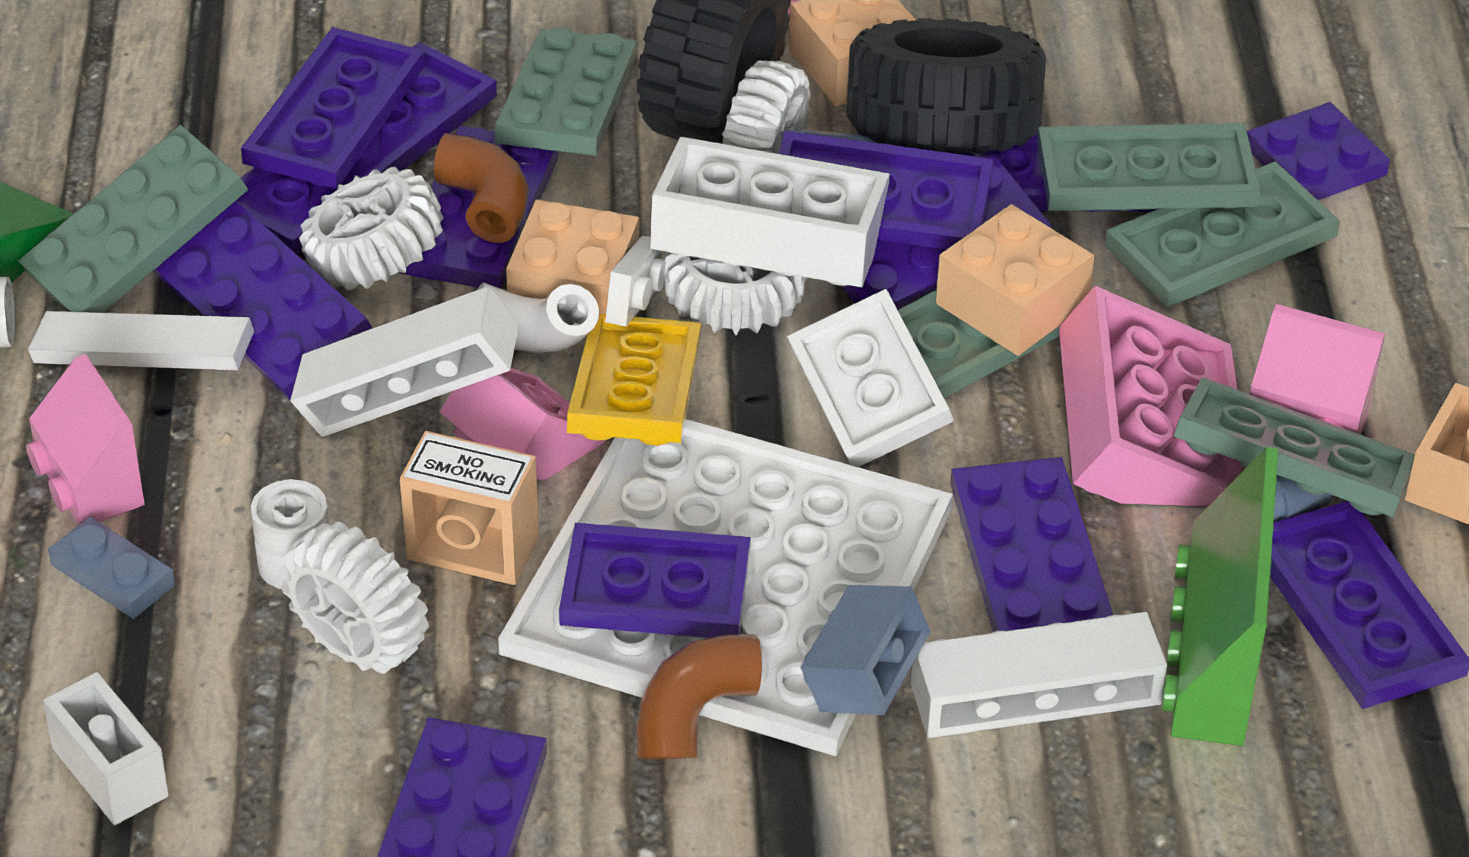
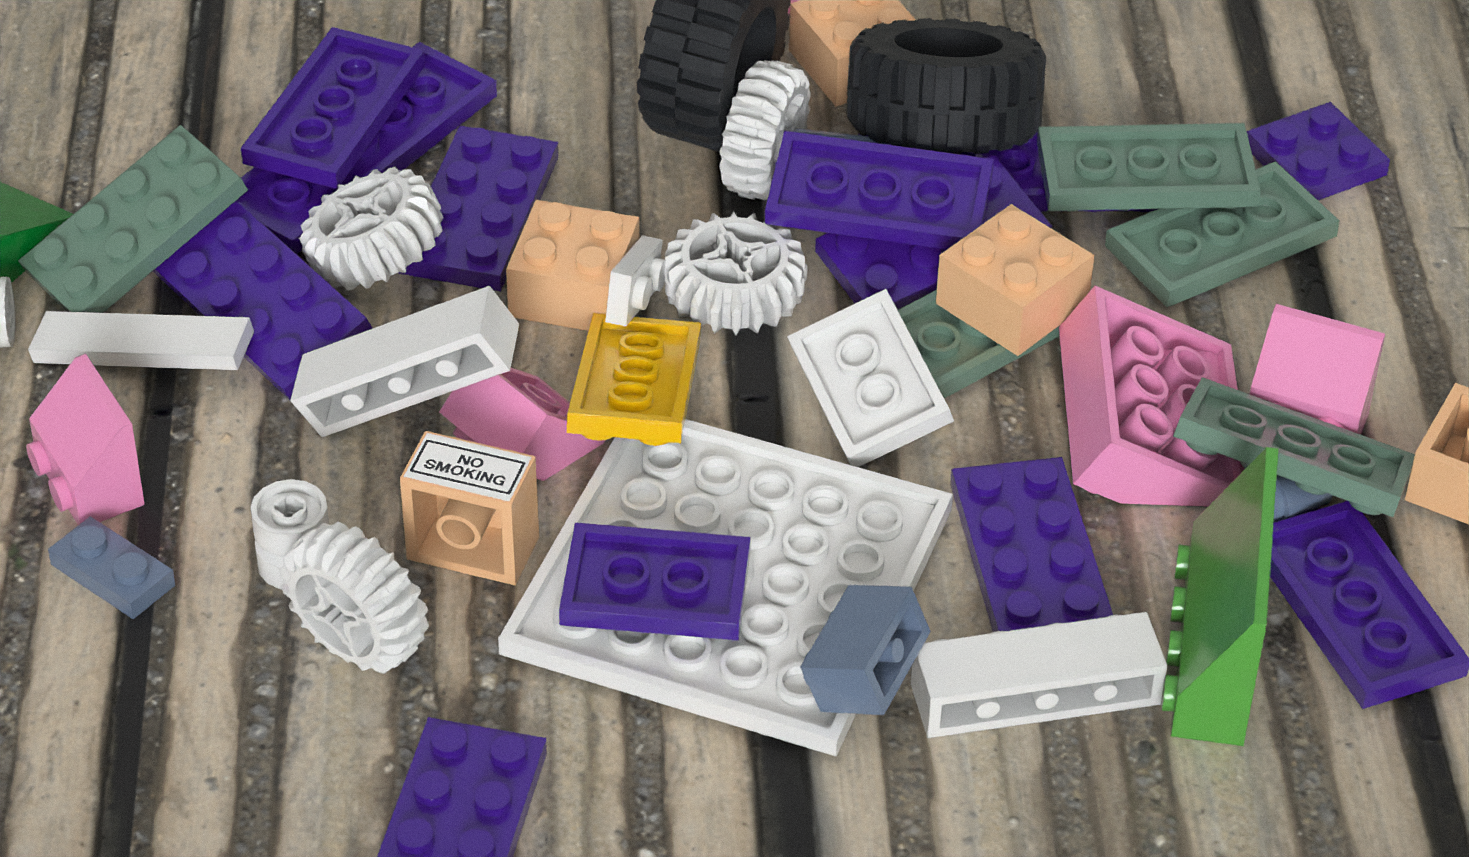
(106, 748): white brick -> none
(492, 176): dark orange cylinder -> none
(553, 321): white cylinder -> none
(566, 91): sand green plate -> none
(686, 684): dark orange cylinder -> none
(768, 211): white slope -> none

